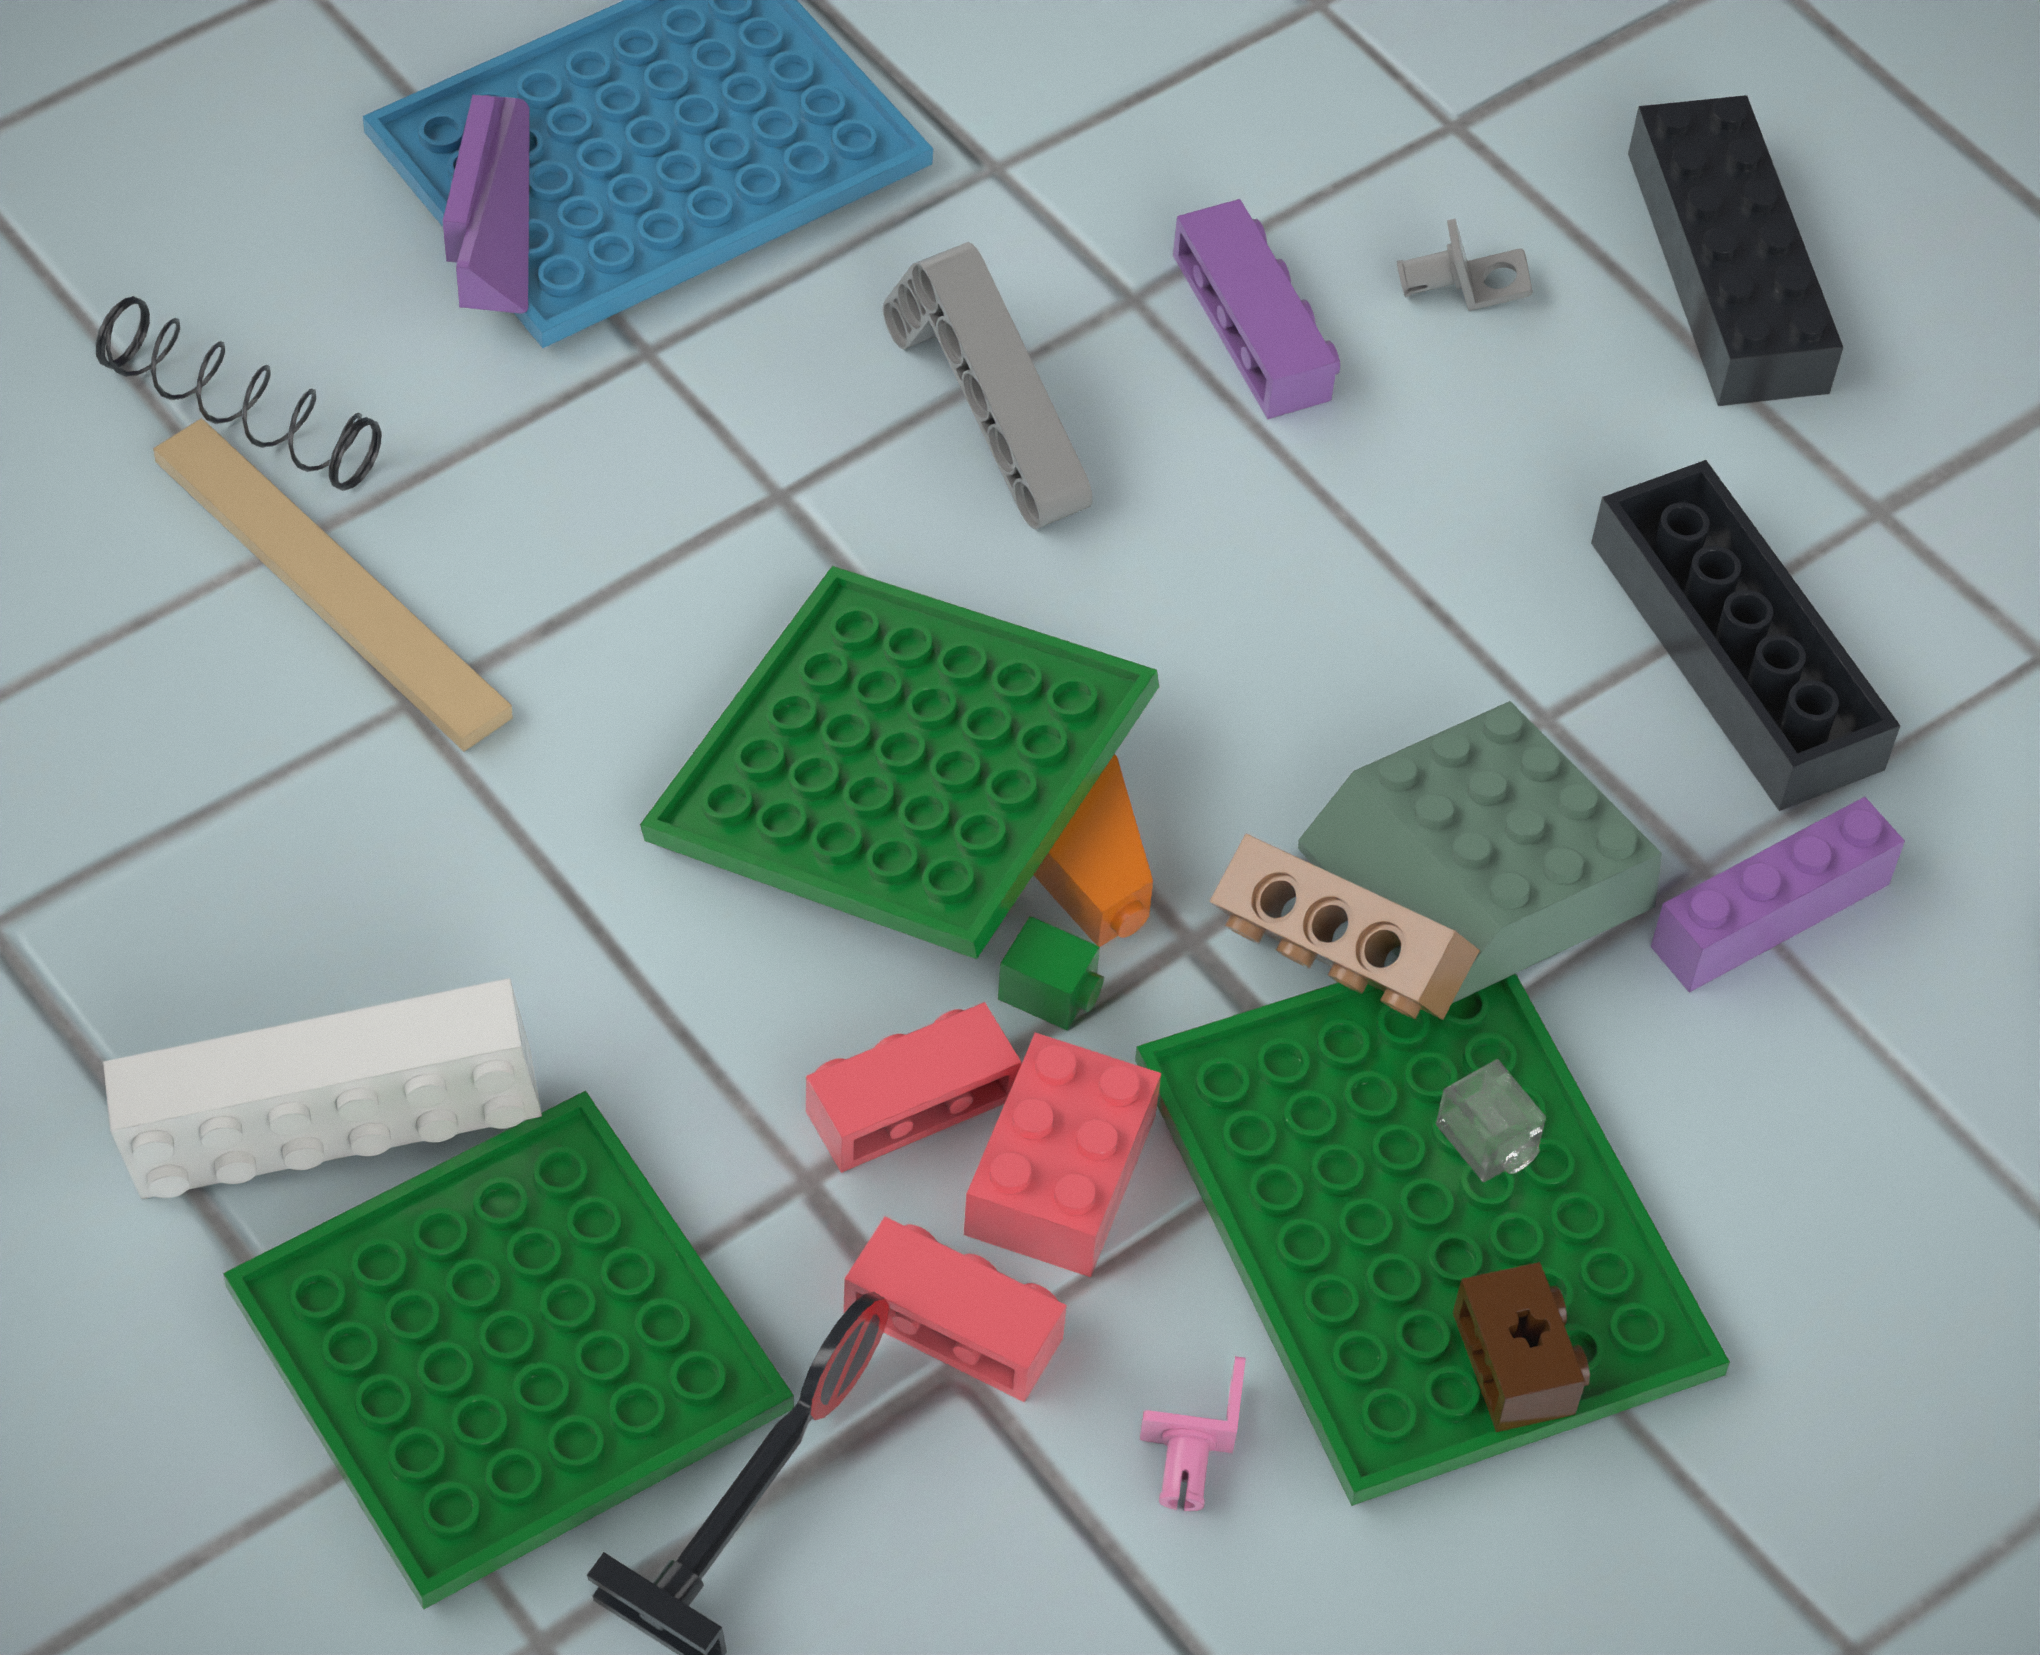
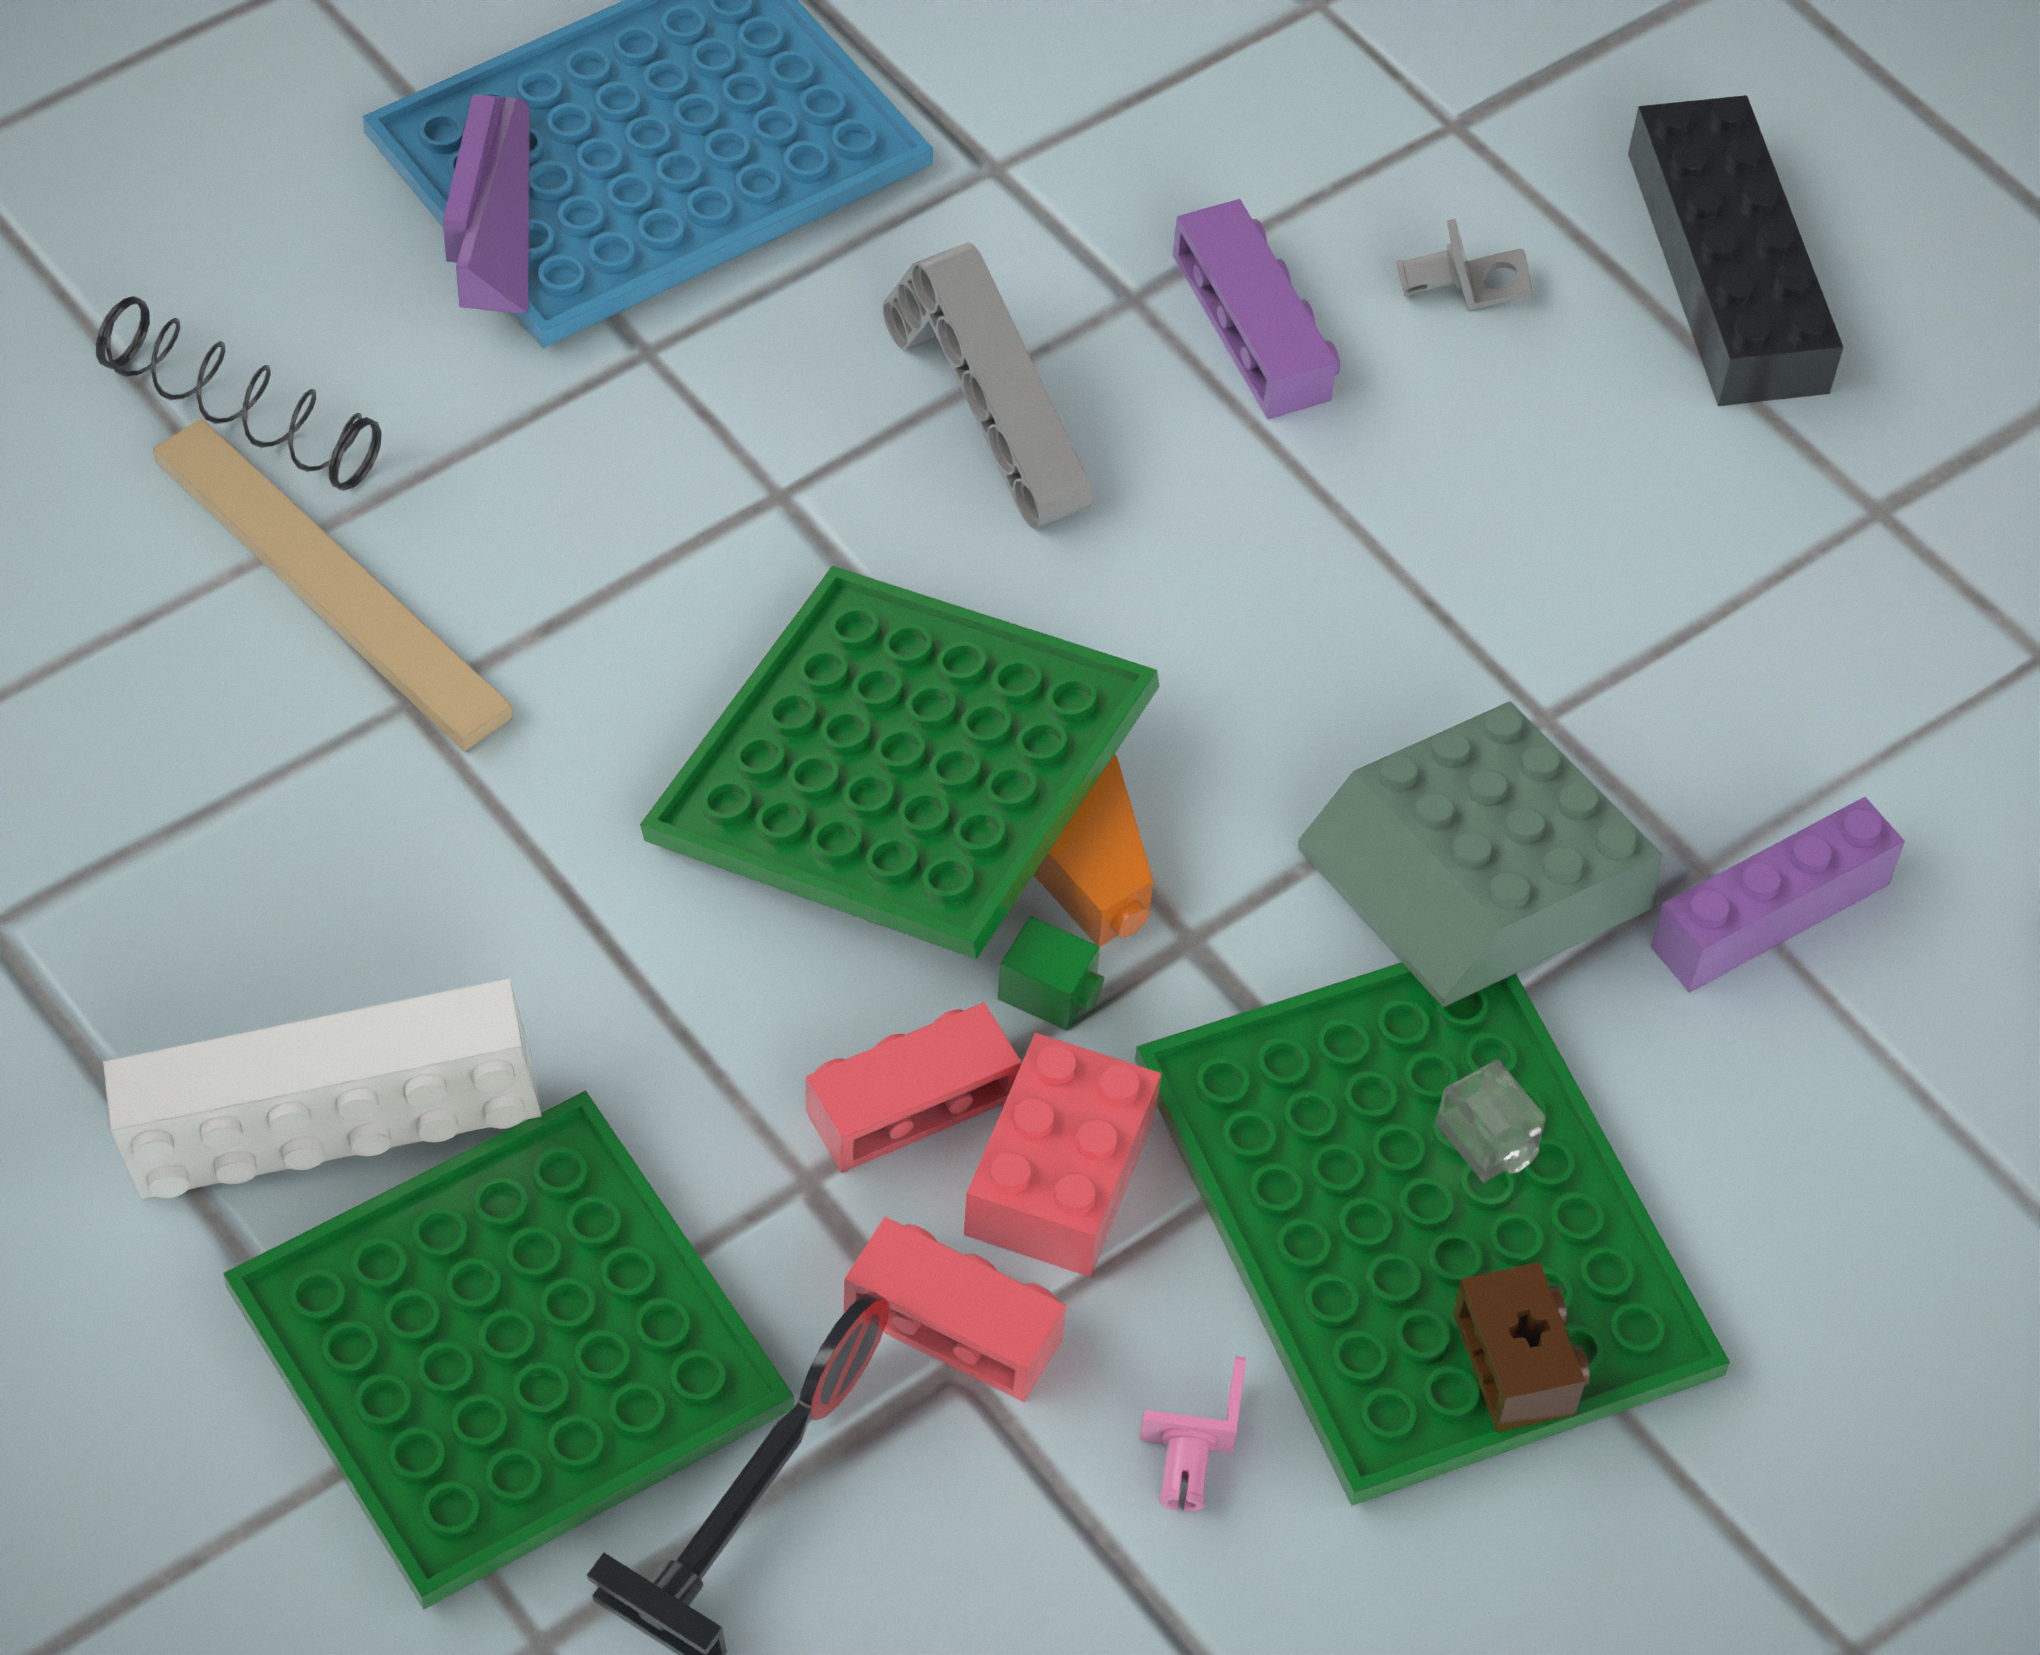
(1431, 955): brick -> none
(1744, 635): black brick -> none

